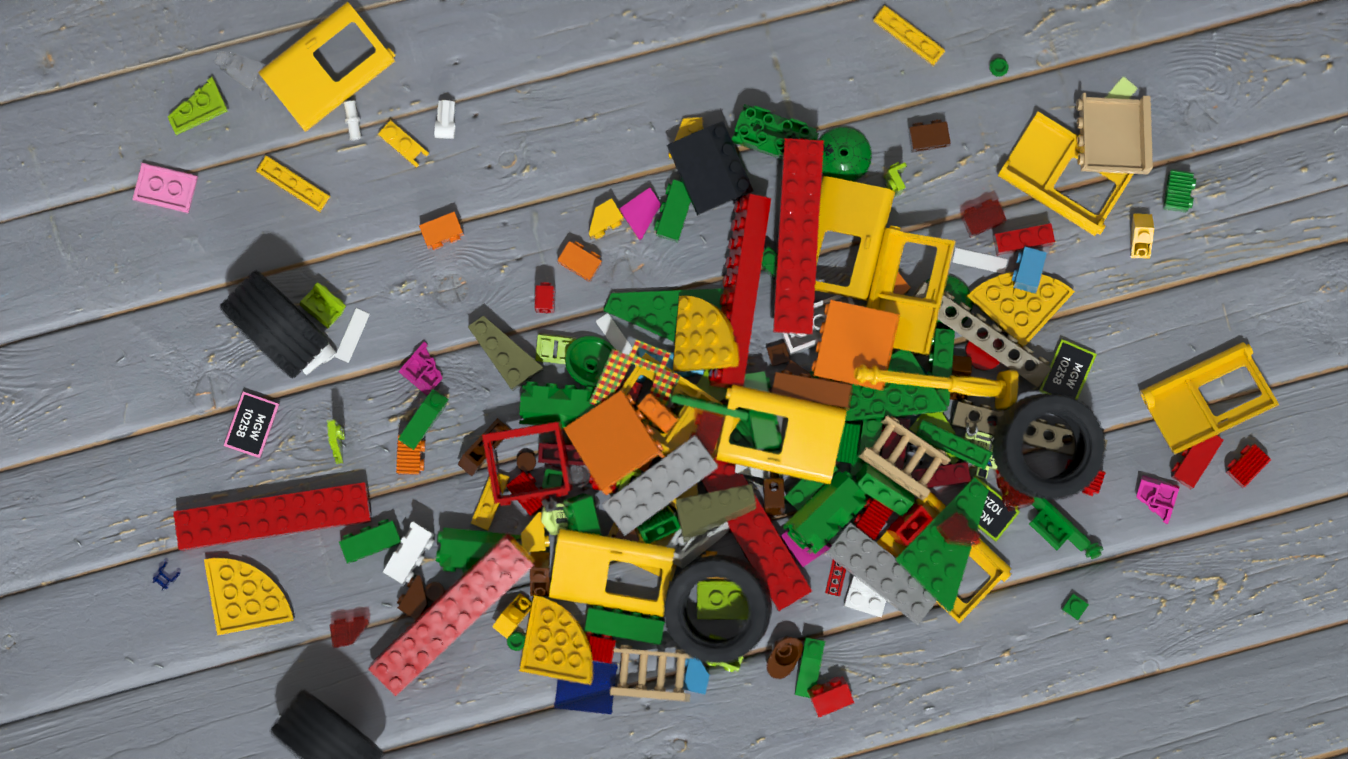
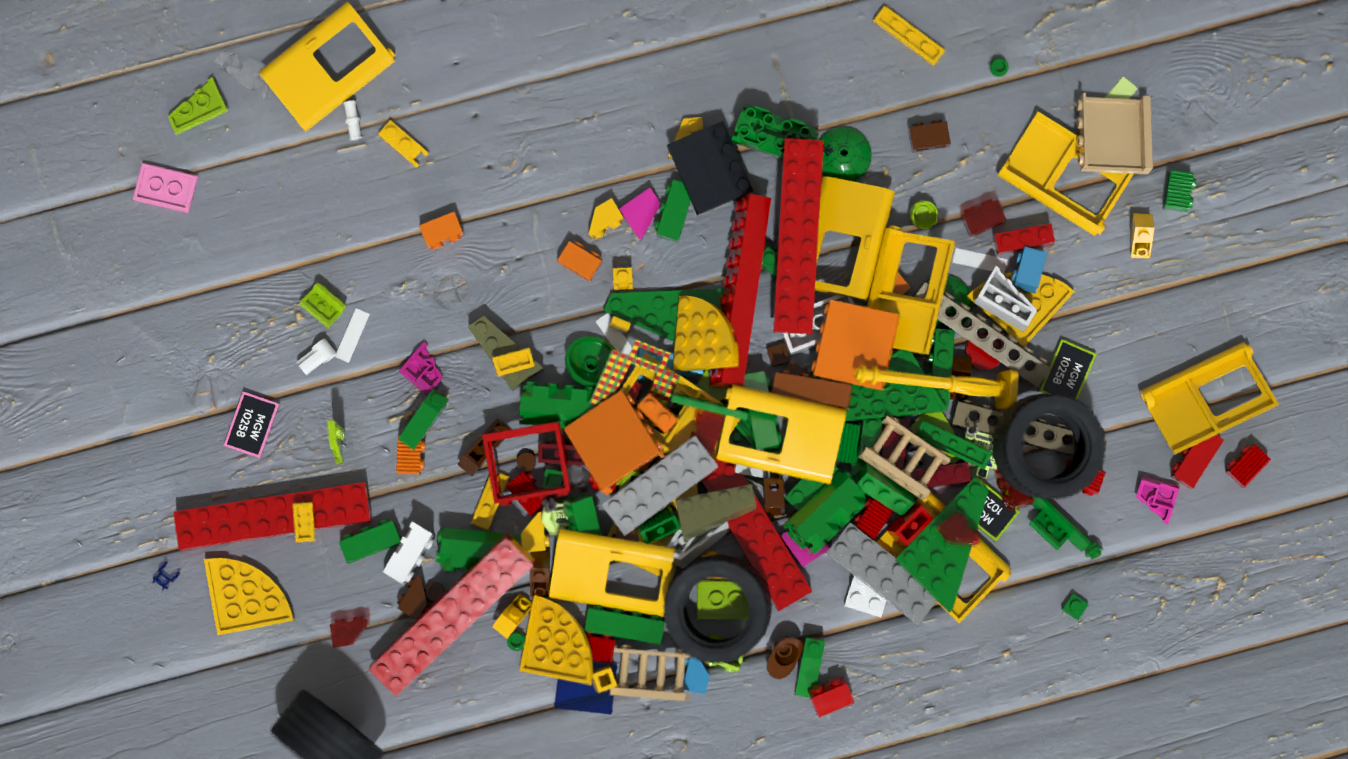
(274, 324): black tyre -> none
(293, 184): yellow tile -> none
(304, 522): none -> yellow plate
(445, 120): white piece -> none
(513, 362): none -> yellow plate
(544, 298): red brick -> none
(545, 347): lime piece -> none
(603, 679): none -> yellow brick
(619, 324): none -> yellow tile
(622, 278): none -> yellow brick
(835, 579): red sticker -> none
(893, 178): lime bracket -> none
(923, 214): none -> lime hair
(1005, 301): none -> white wedge

